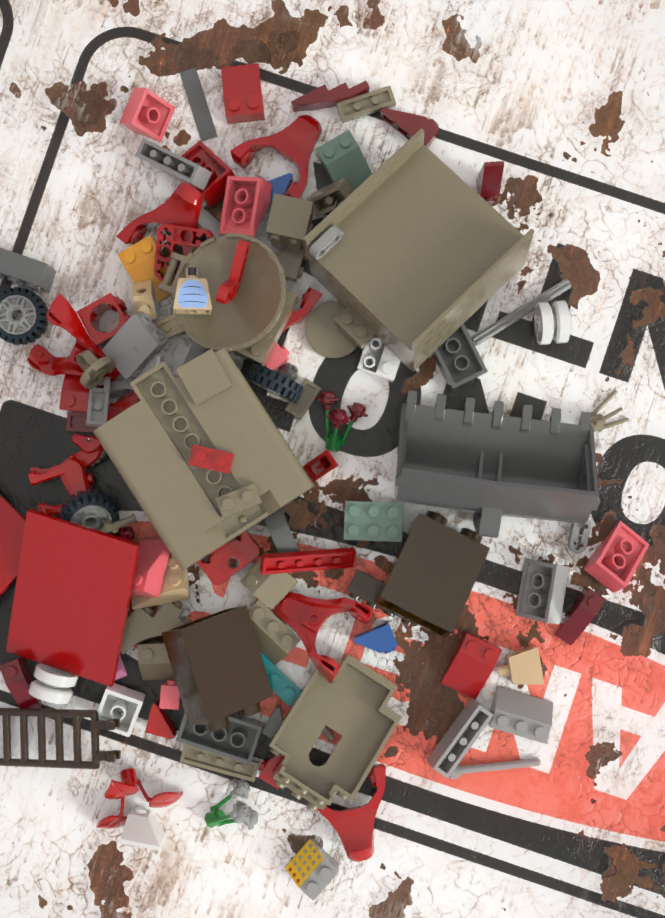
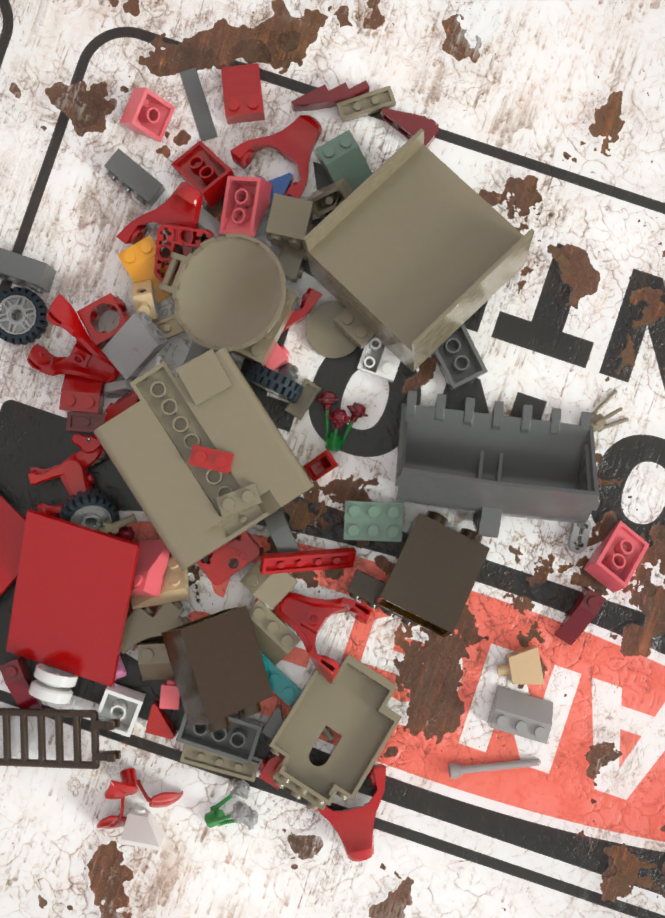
(94, 368): dark tan tile -> none
(98, 404): light grey plate -> none
(134, 178): none -> dark grey brick
(173, 164): light grey brick -> none
(192, 295): torso -> none
(229, 289): red beam -> none
(312, 869): light grey slope -> none
(326, 242): light grey beam -> none
(377, 639): blue slope -> none
(459, 738): light grey brick -> none
(471, 665): red slope -> none
(490, 181): dark red slope -> none
(520, 312): light grey axle -> none
(542, 591): light grey slope -> none
(552, 322): white wheel -> none

